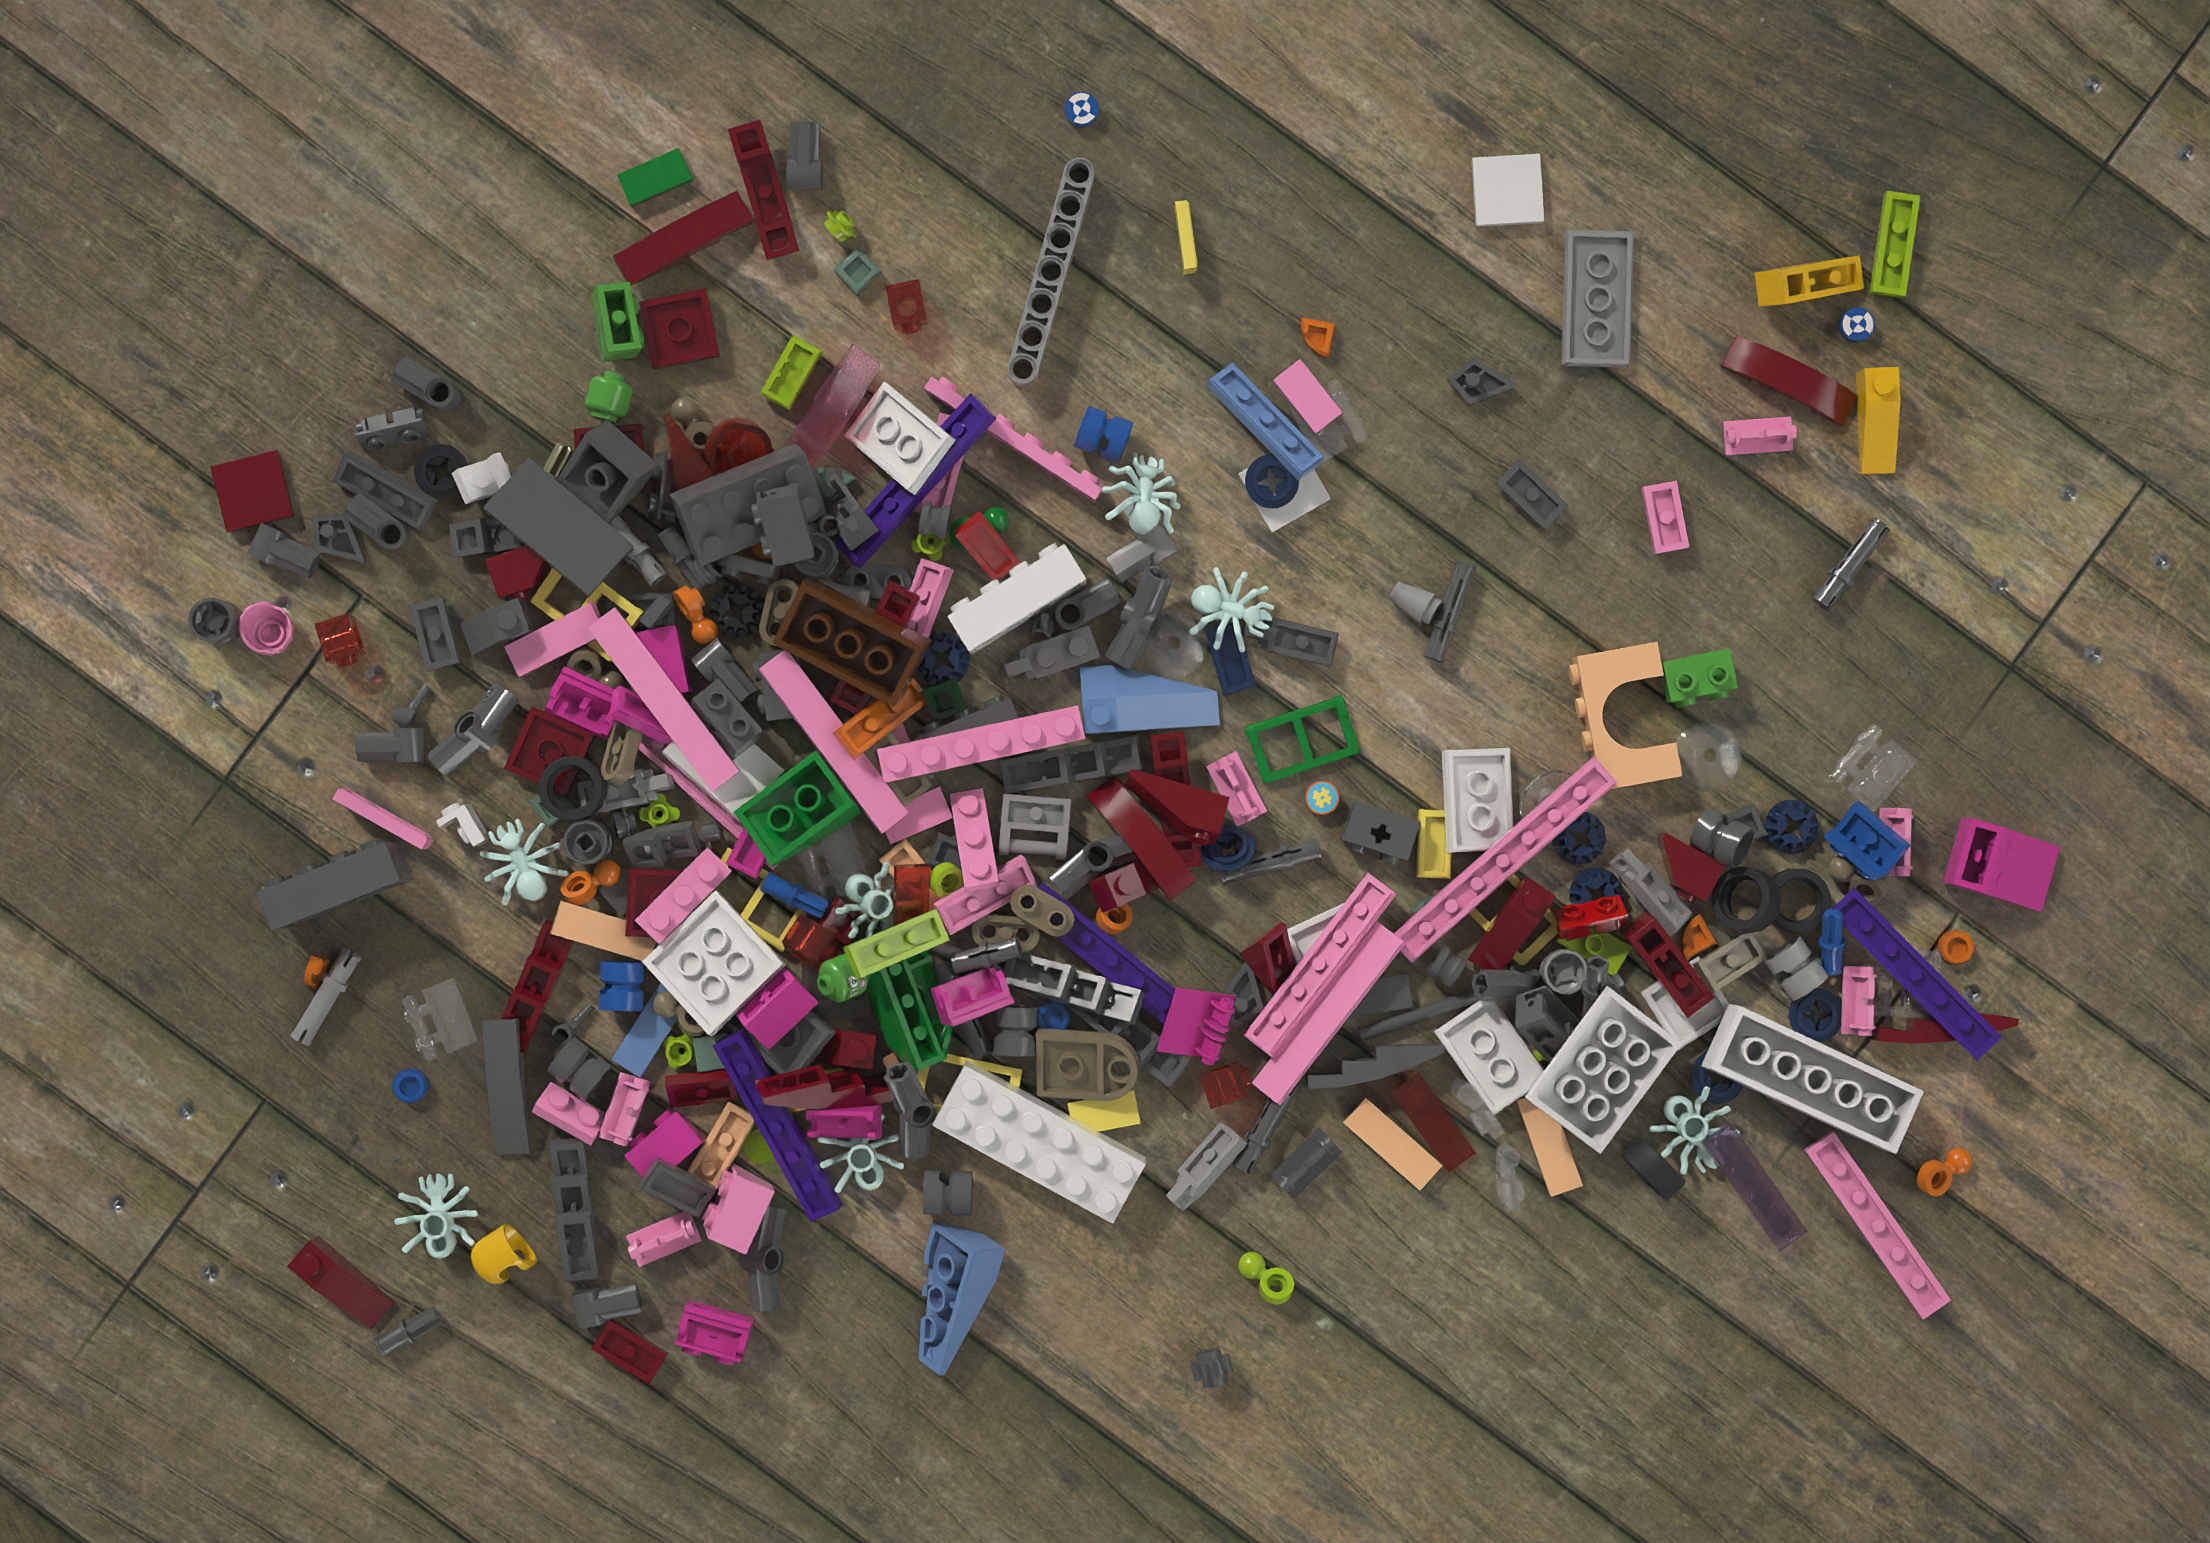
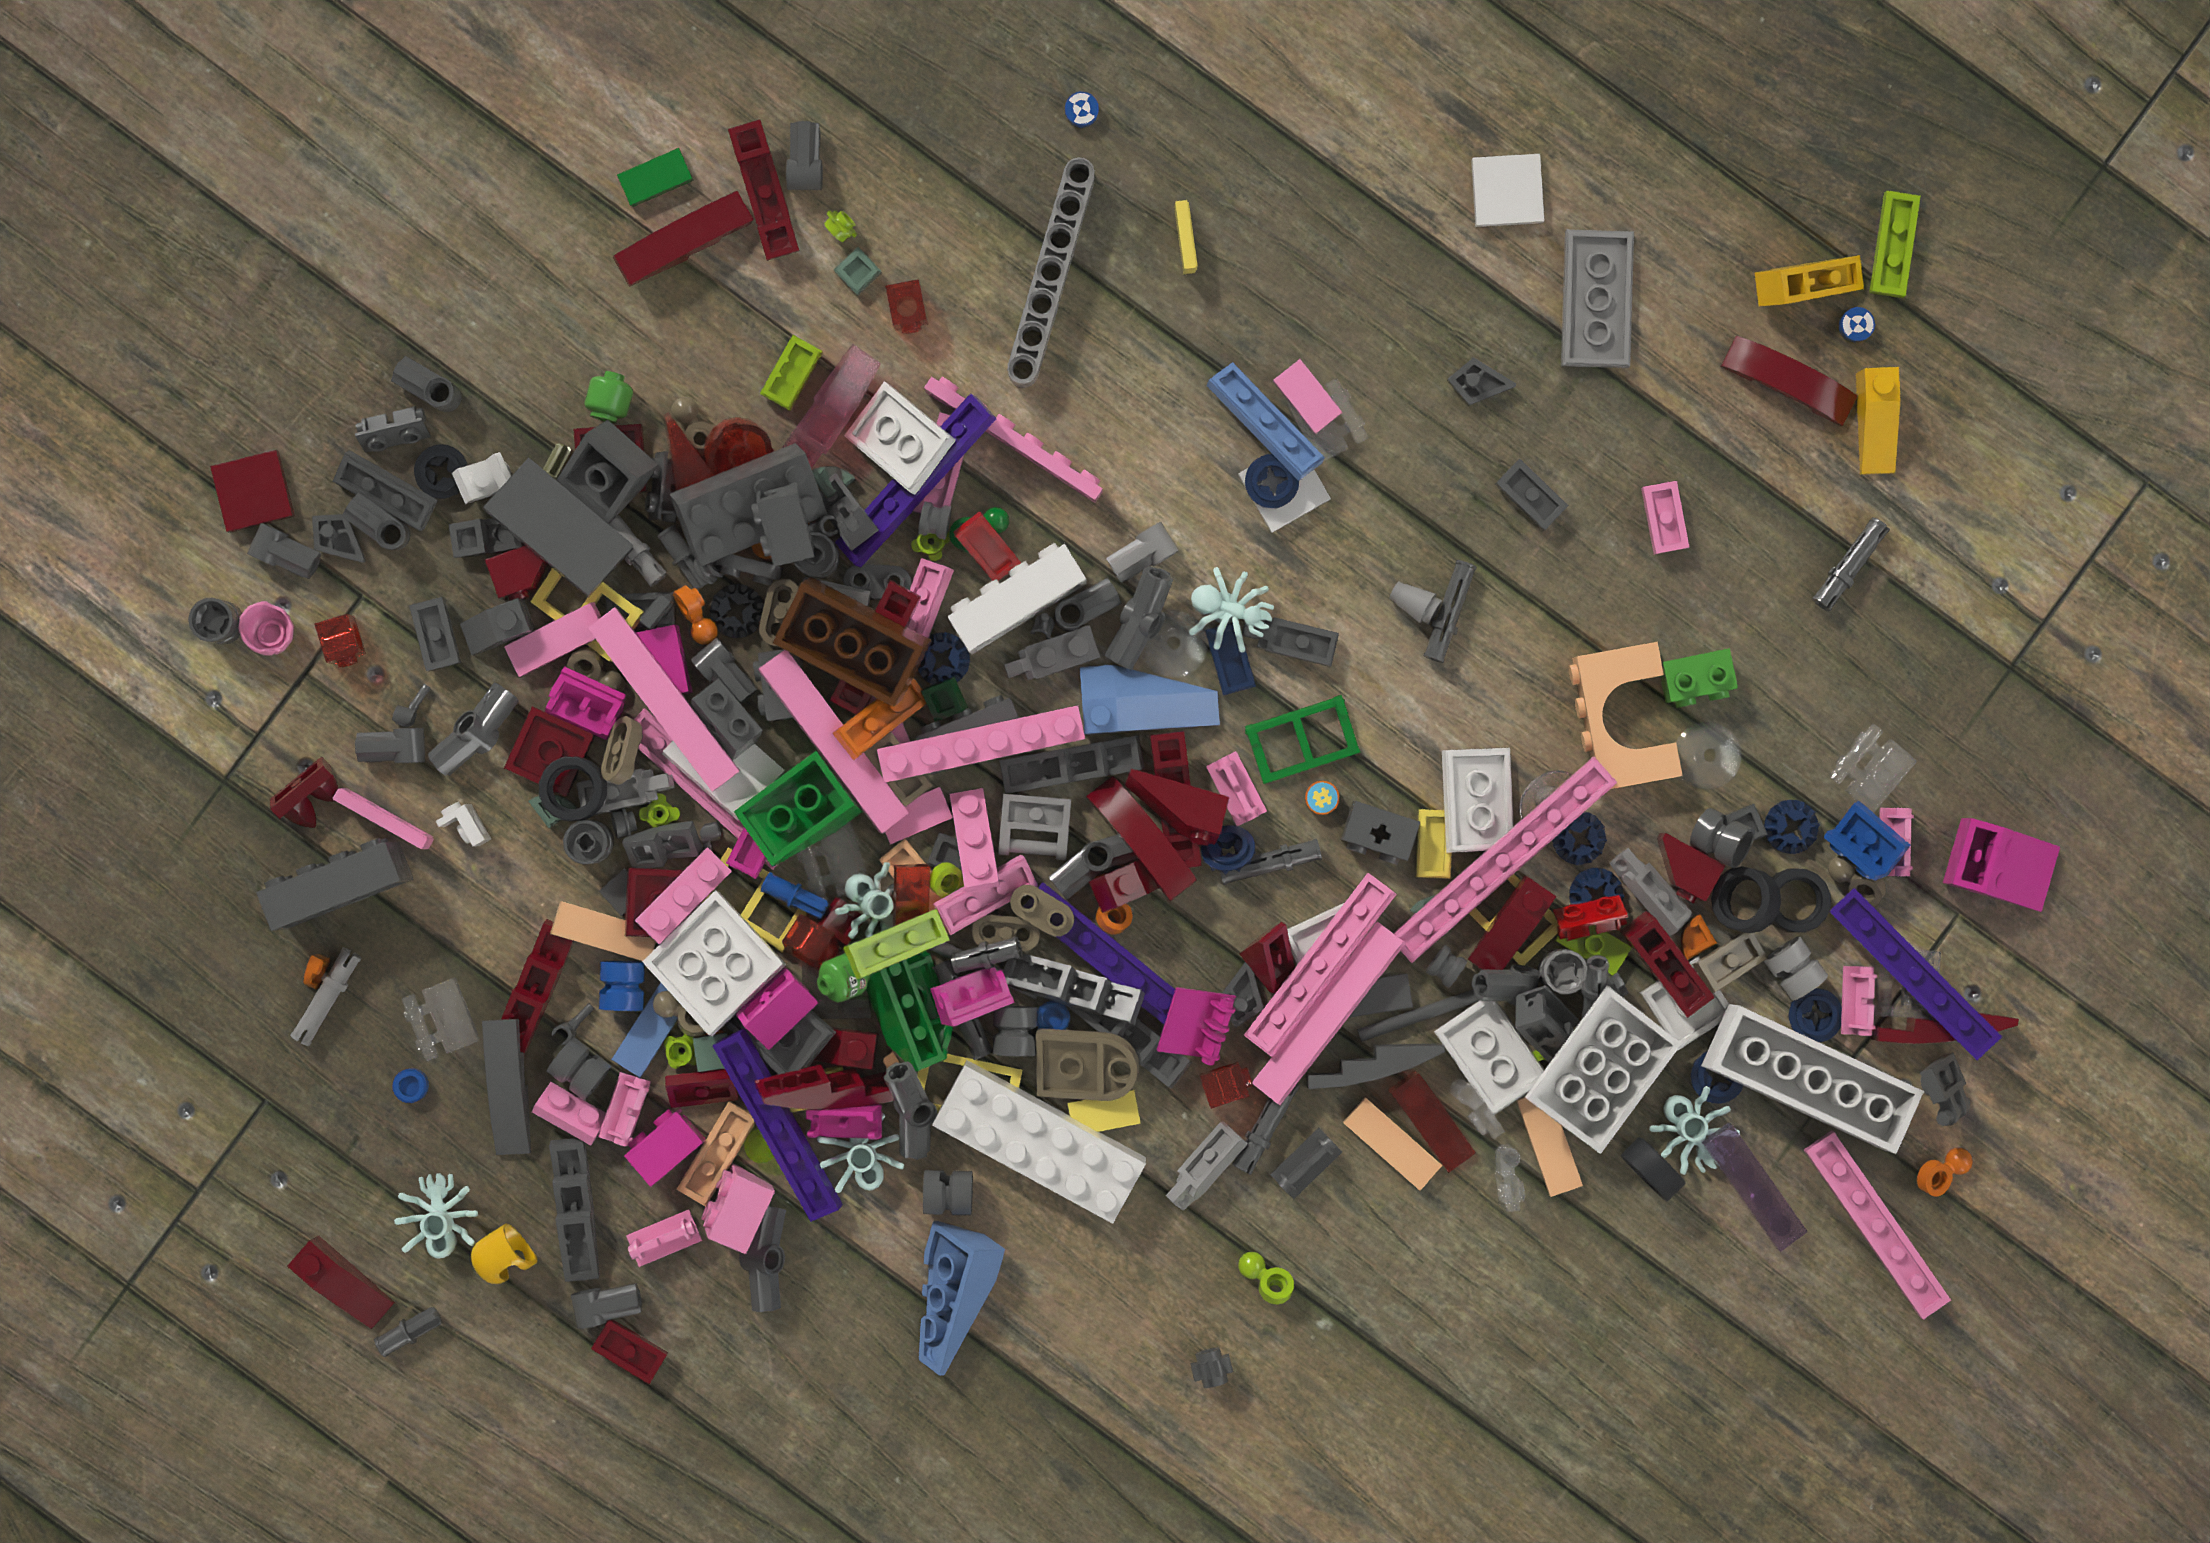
(293, 799): none -> dark red tile
(523, 867): light aqua animal -> none
(581, 886): orange plate -> none
(616, 321): bright green brick -> none
(632, 711): dark pink tile -> none
(677, 1187): dark grey tile -> none
(679, 329): dark red plate -> none
(714, 1332): dark pink hinge -> none
(1103, 434): blue wheel -> none
(1143, 504): light aqua animal -> none
(1317, 335): orange tile -> none
(1759, 435): bright pink hinge -> none
(1832, 941): blue axle -> none
(1944, 1085): none -> dark grey plate
(1955, 947): orange tile -> none

